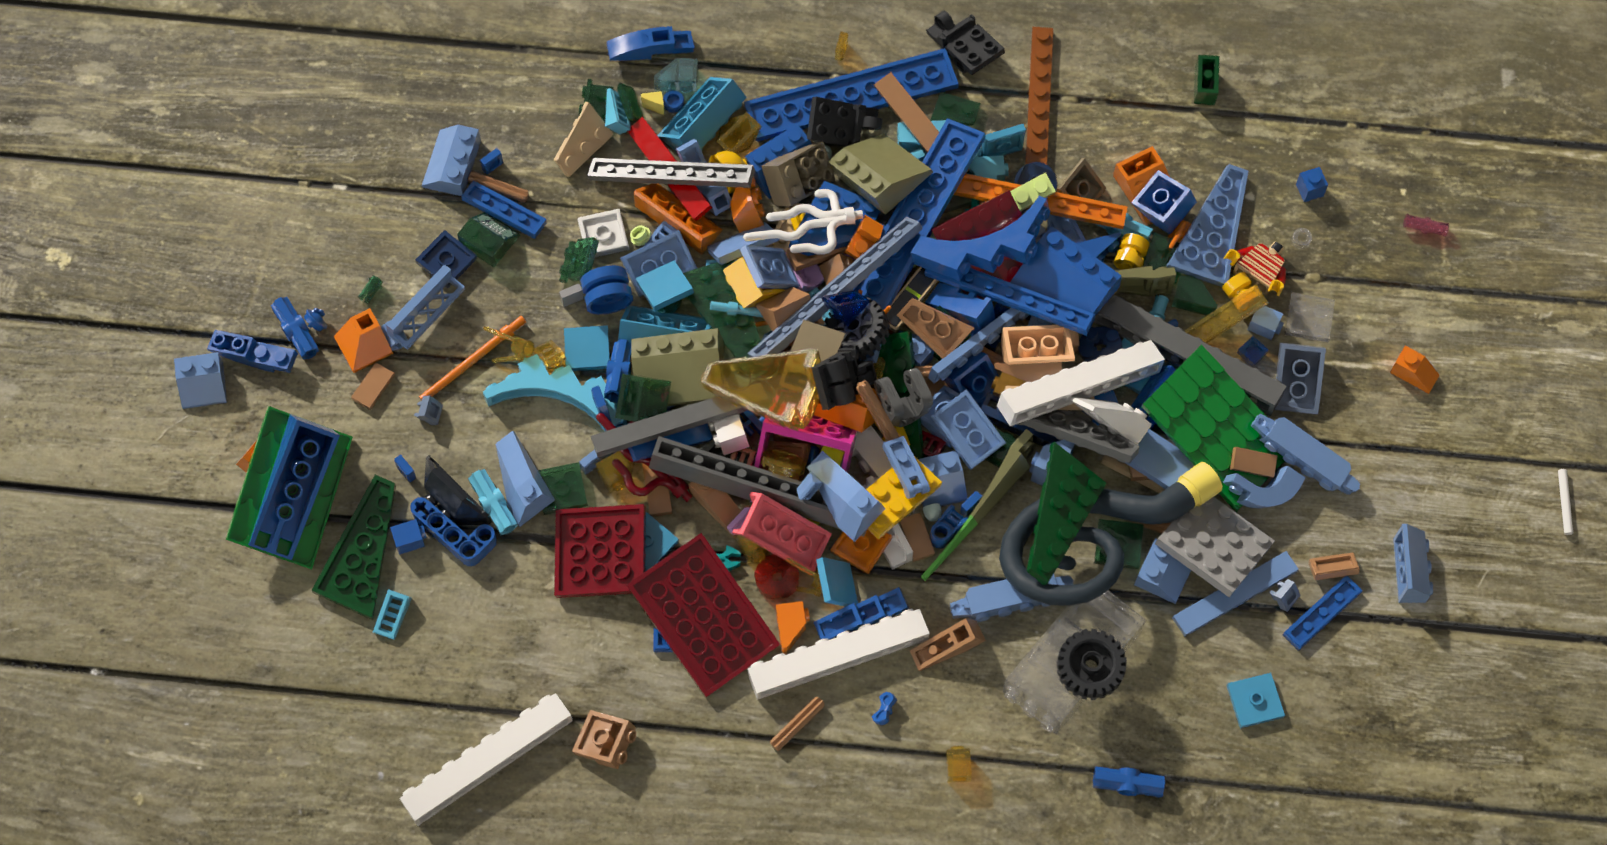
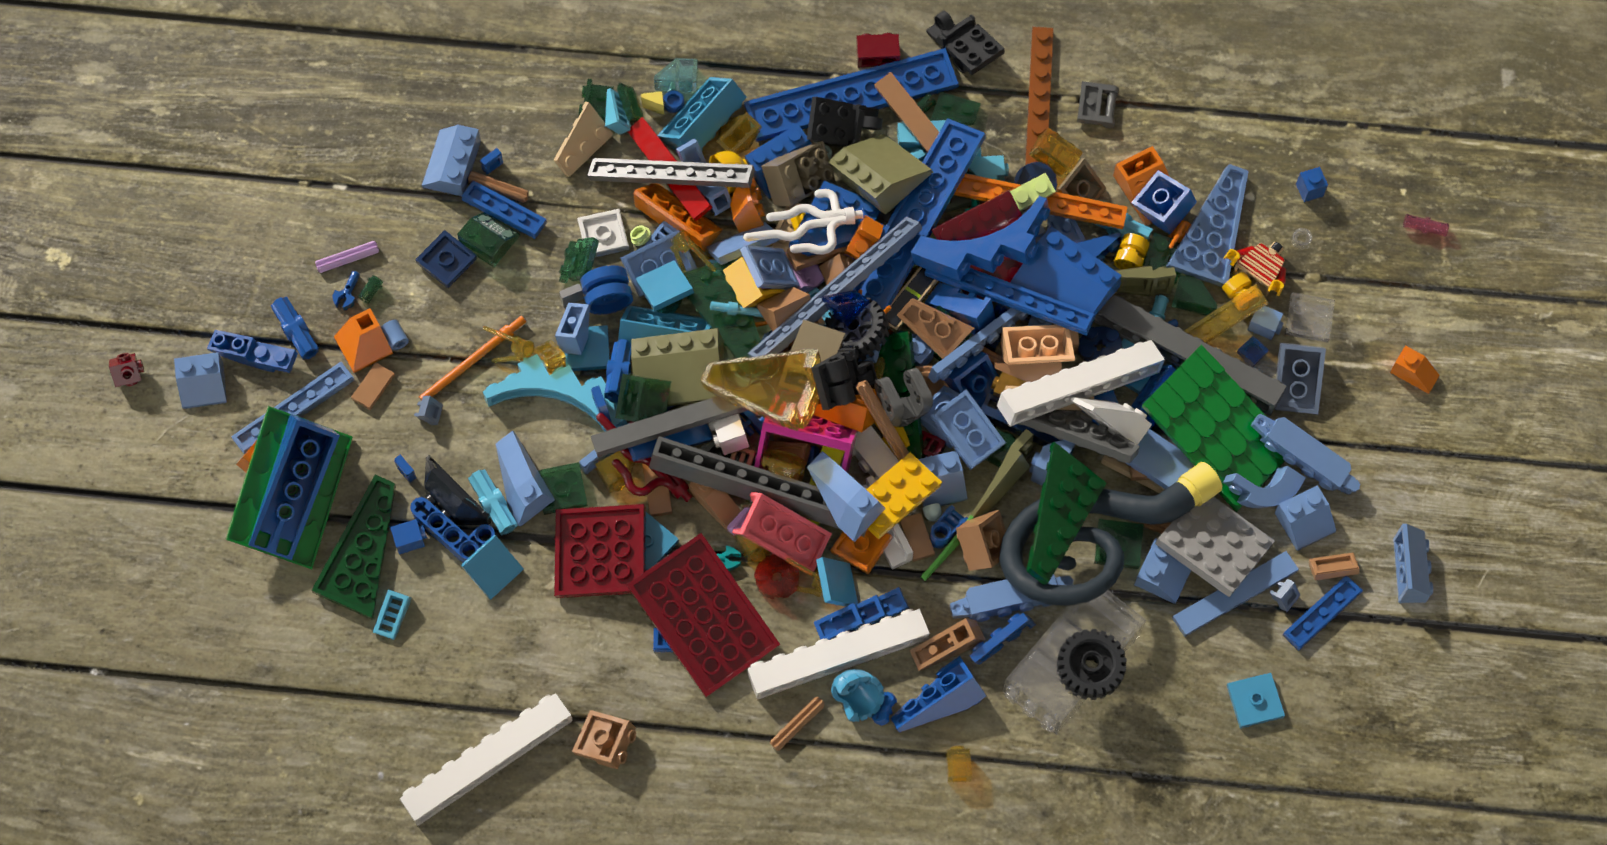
(126, 369): none -> dark red brick
(300, 402): none -> medium blue tile
(315, 319): blue hat -> none
(346, 292): none -> blue bar
(347, 256): none -> lavender axle
(419, 302): medium blue fence -> none
(492, 567): none -> dark azure tile
(573, 328): none -> medium blue slope
(644, 43): blue slope -> none
(683, 243): none -> clear yellow plant
(791, 623): orange slope -> none
(808, 487): medium blue slope -> none
(841, 46): clear yellow tile -> none
(859, 693): none -> dark azure hair
(877, 49): none -> dark red brick
(905, 467): medium blue plate -> none
(924, 106): none -> clear green pin
(948, 694): none -> blue wedge
(970, 504): blue tile -> none
(982, 540): none -> medium nougat slope
(1004, 141): dark azure plate -> none
(1012, 631): none -> blue wing
(1056, 152): none -> clear yellow brick
(1091, 102): none -> dark grey plate
(1128, 781): blue piece -> none
(1206, 80): dark green brick -> none
(1253, 462): medium nougat tile -> none
(1306, 518): none -> medium blue slope
(1565, 502): white bar -> none

